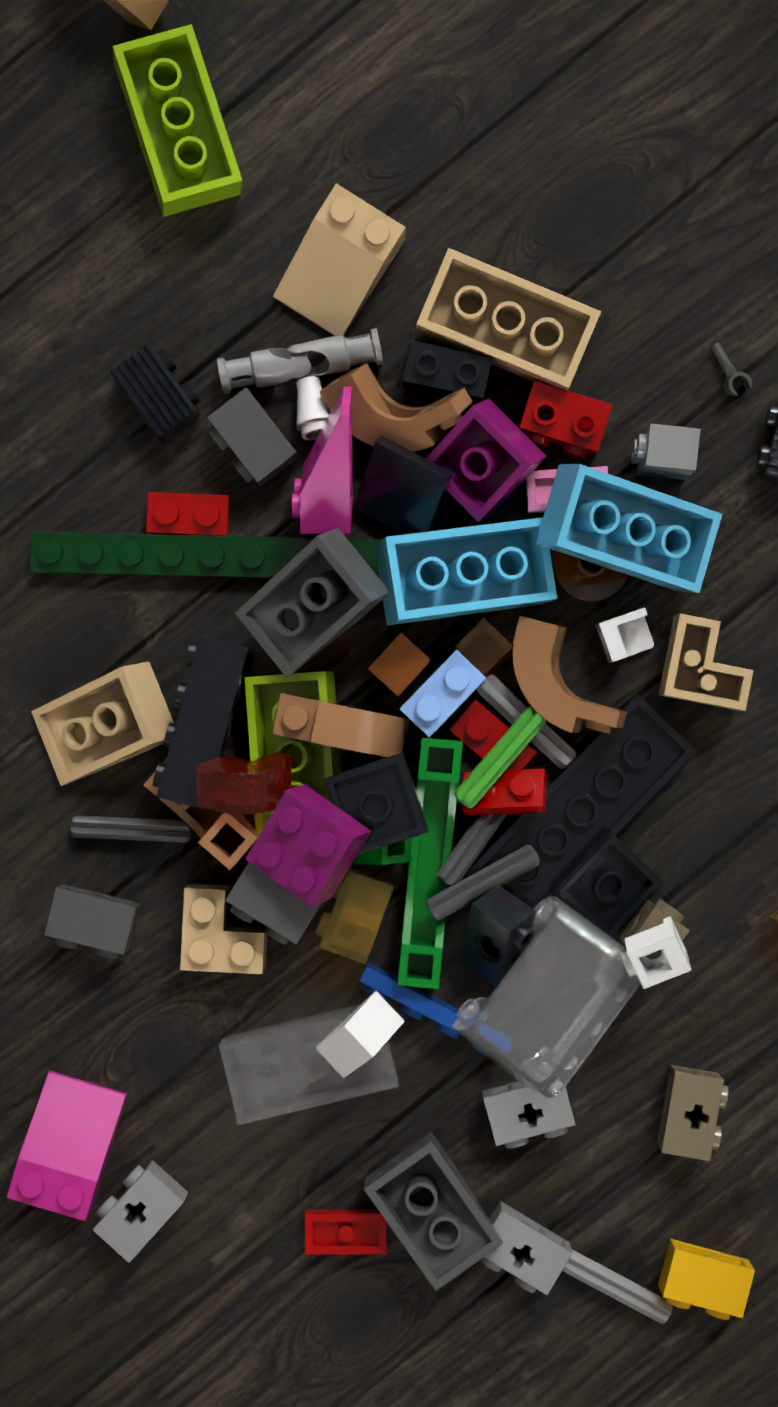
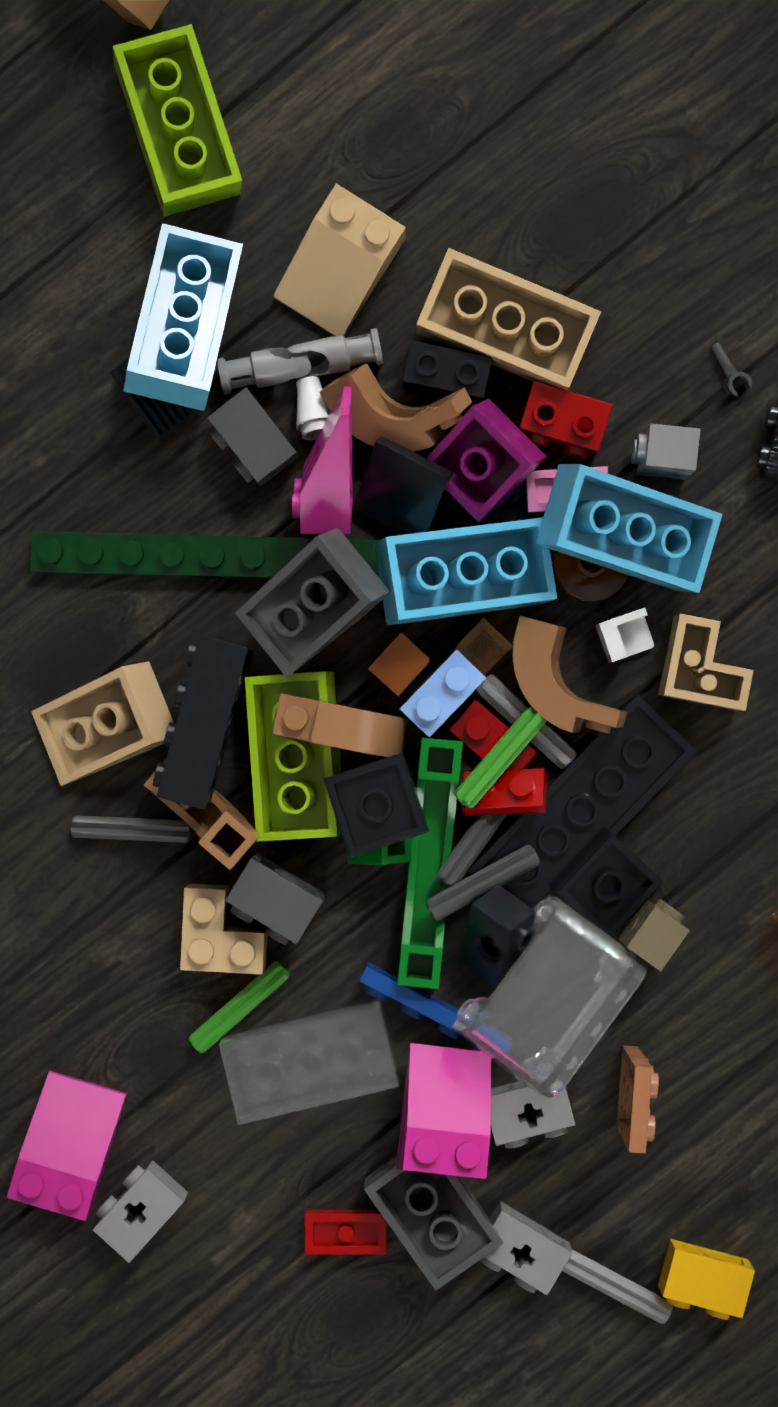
(92, 921): dark grey brick -> none
(182, 317): none -> brick
(188, 514): red plate -> none
(239, 1007): none -> bright green axle
(241, 785): clear red brick -> none
(308, 845): magenta brick -> none
(355, 915): clear yellow brick -> none
(360, 1035): white slope -> none
(446, 1112): none -> dark pink slope
(636, 1088): none -> nougat plate
(656, 954): white brick -> none
(684, 1090): dark tan brick -> none

